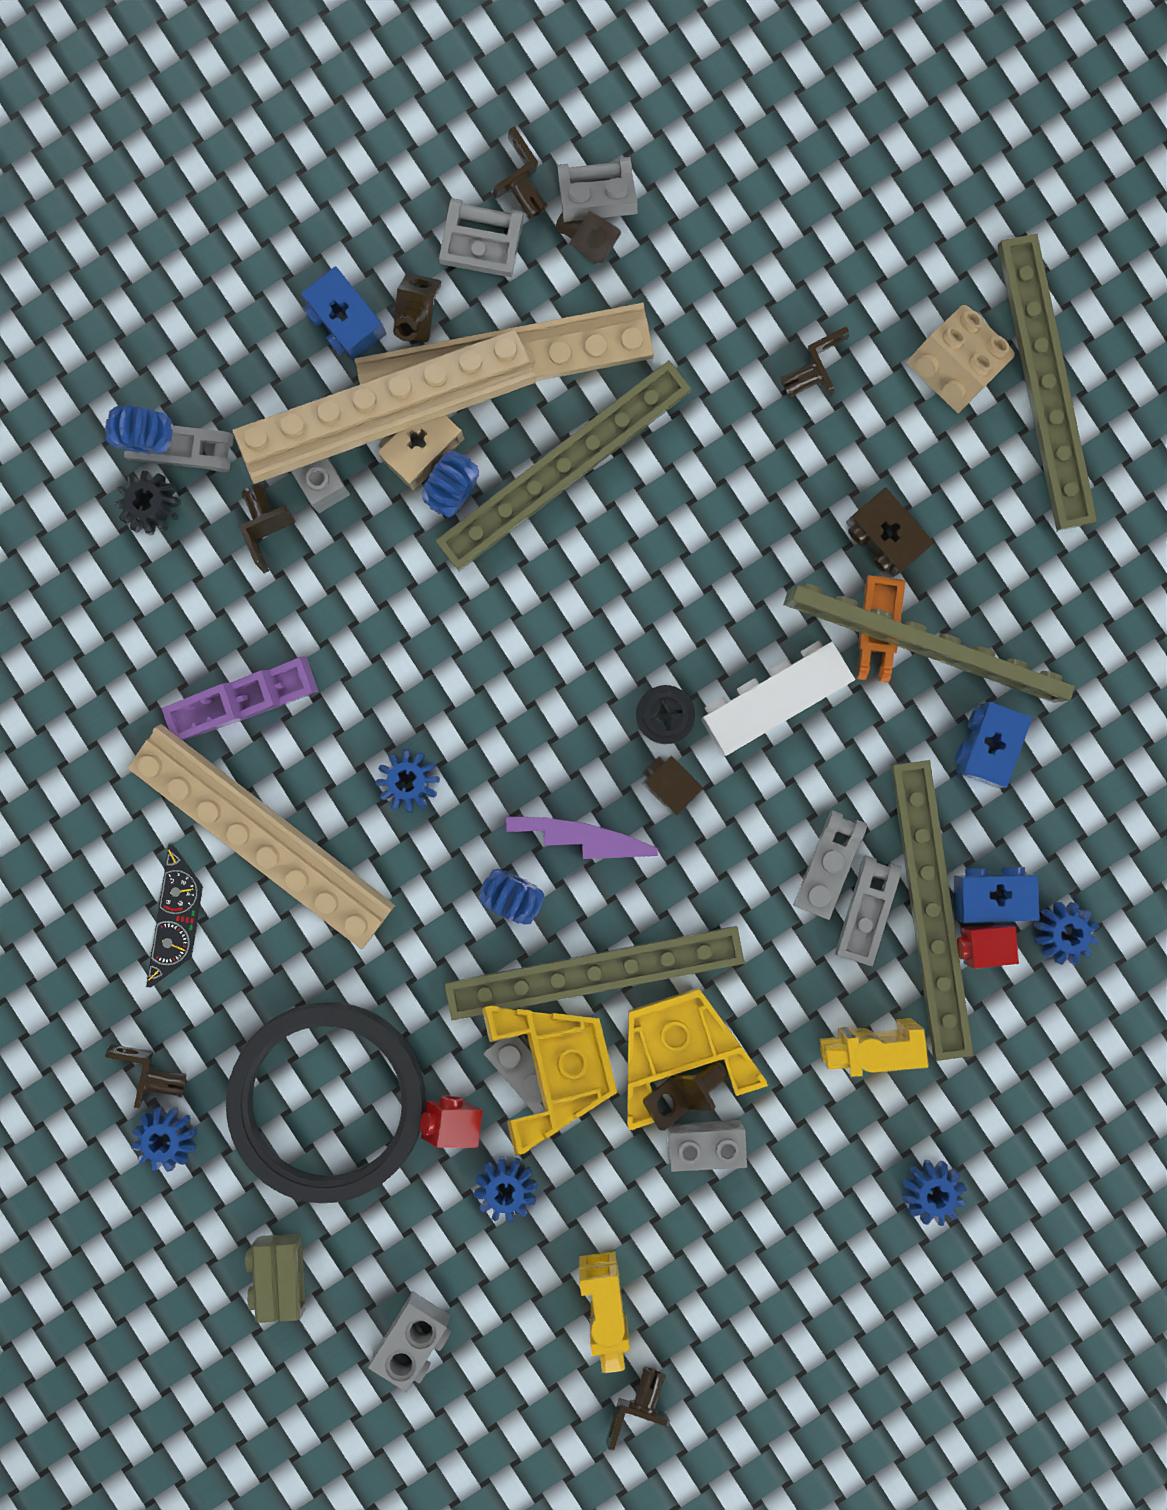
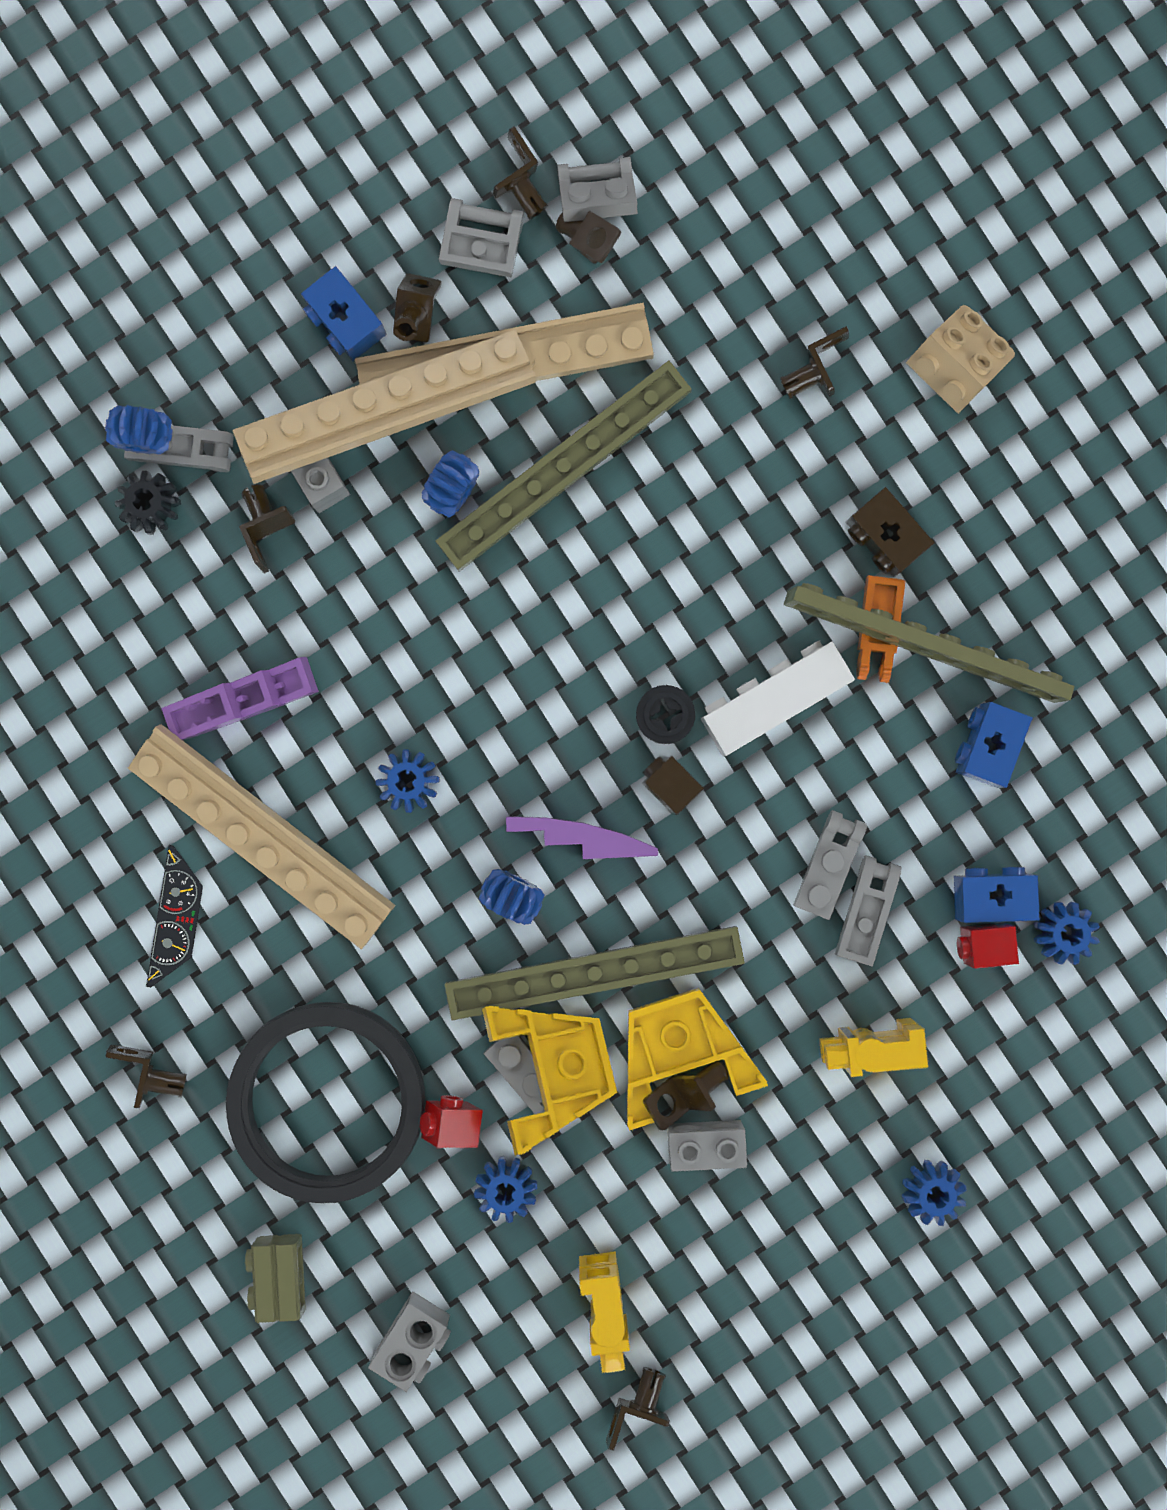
(153, 1128): blue gear -> none
(412, 462): tan brick -> none
(932, 910): olive plate -> none
(1047, 382): olive plate -> none

